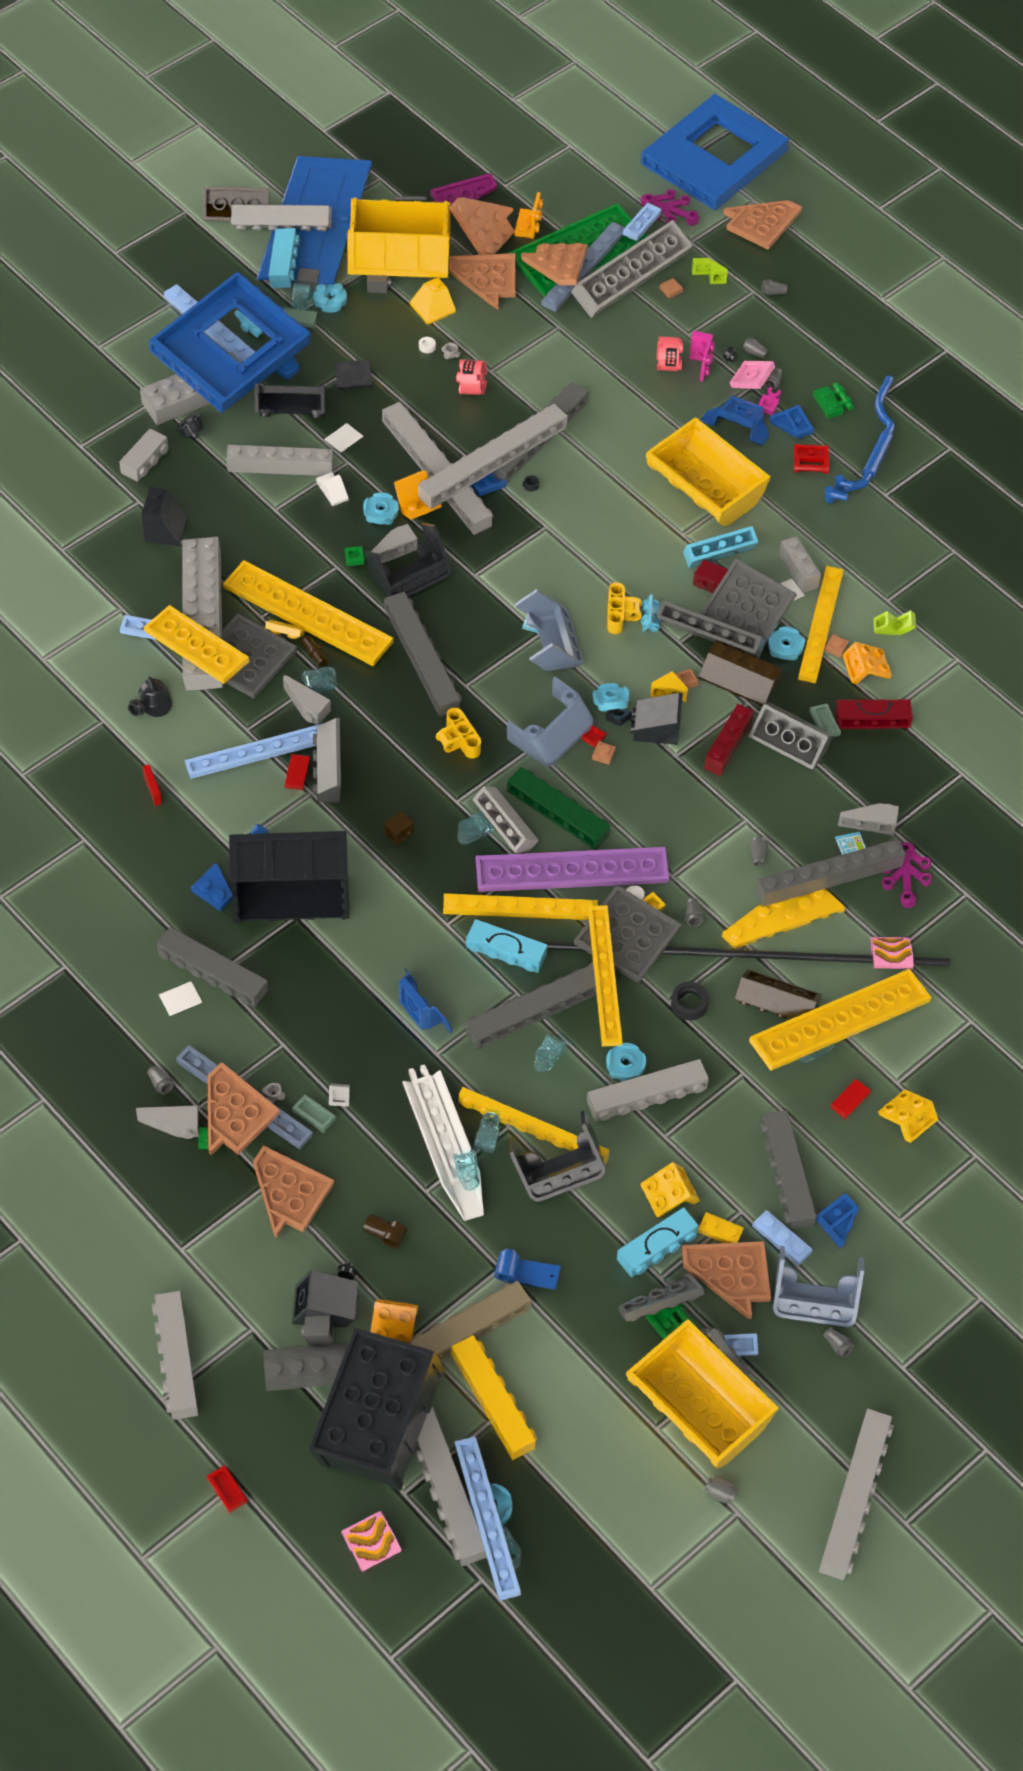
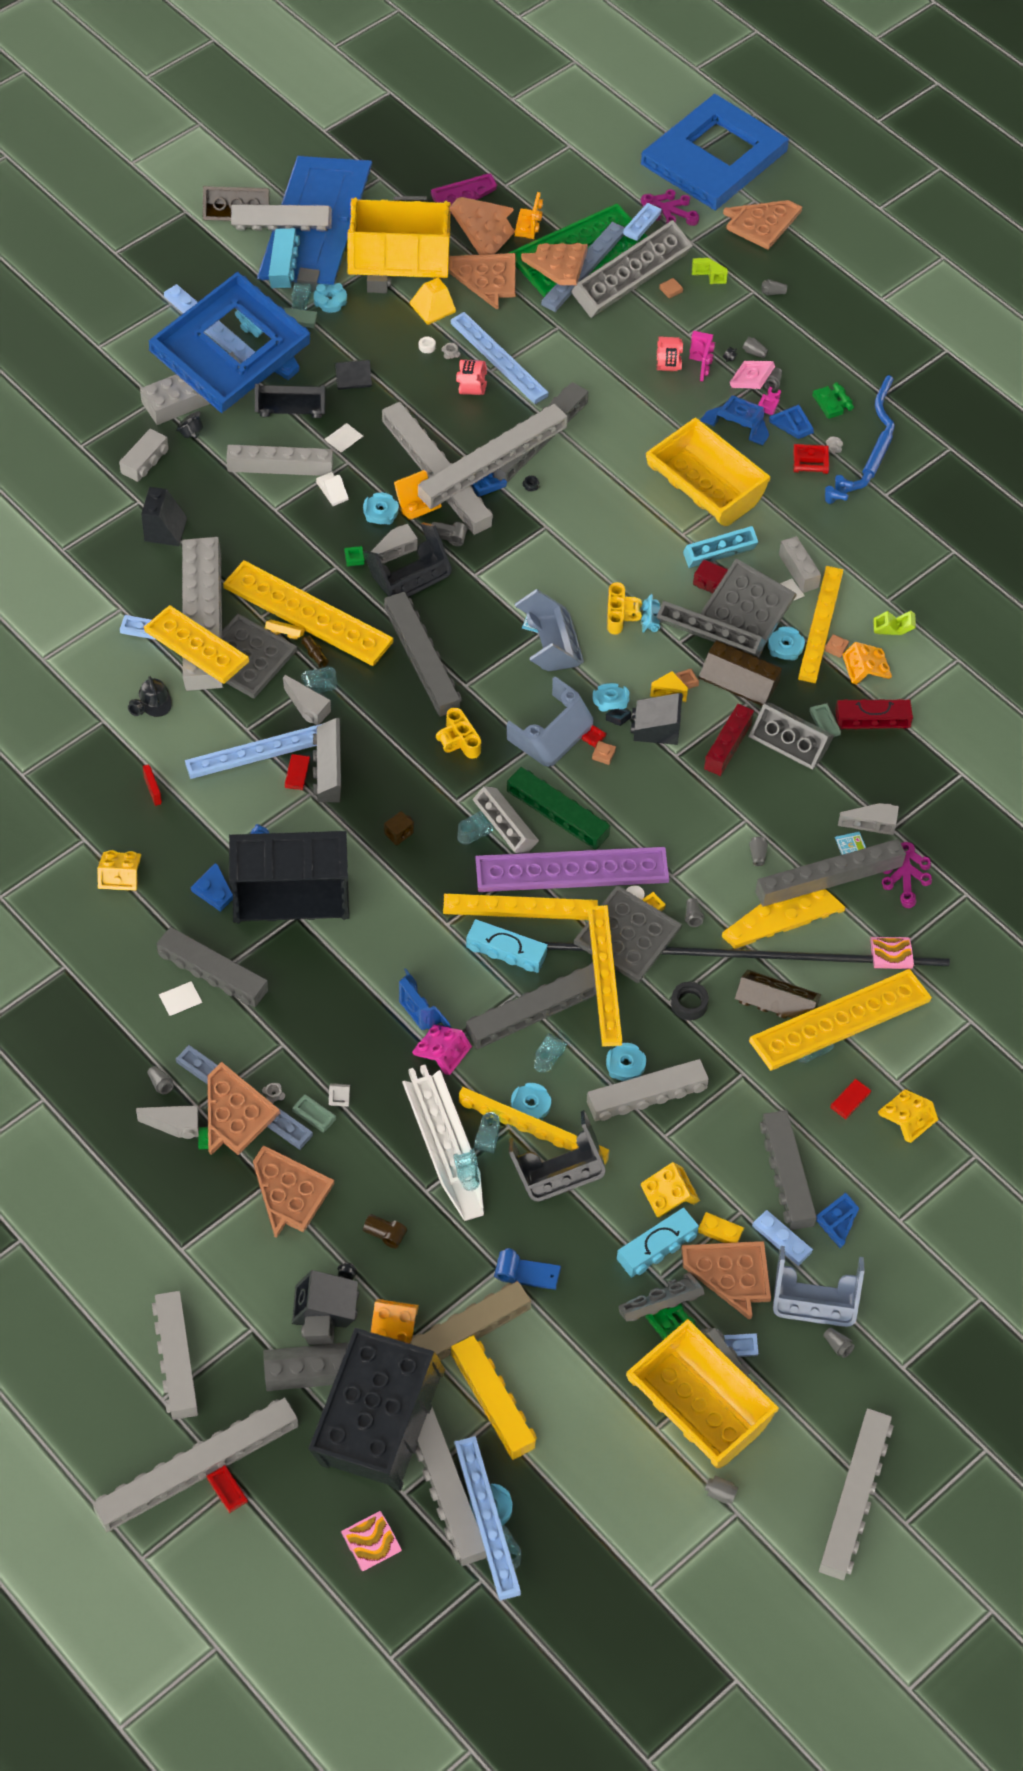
(118, 870): none -> yellow bracket
(194, 1465): none -> light grey brick
(445, 1046): none -> dark pink bracket
(453, 533): none -> dark grey piece
(499, 358): none -> light blue plate
(528, 1092): none -> medium azure plate
(834, 444): none -> light grey plate

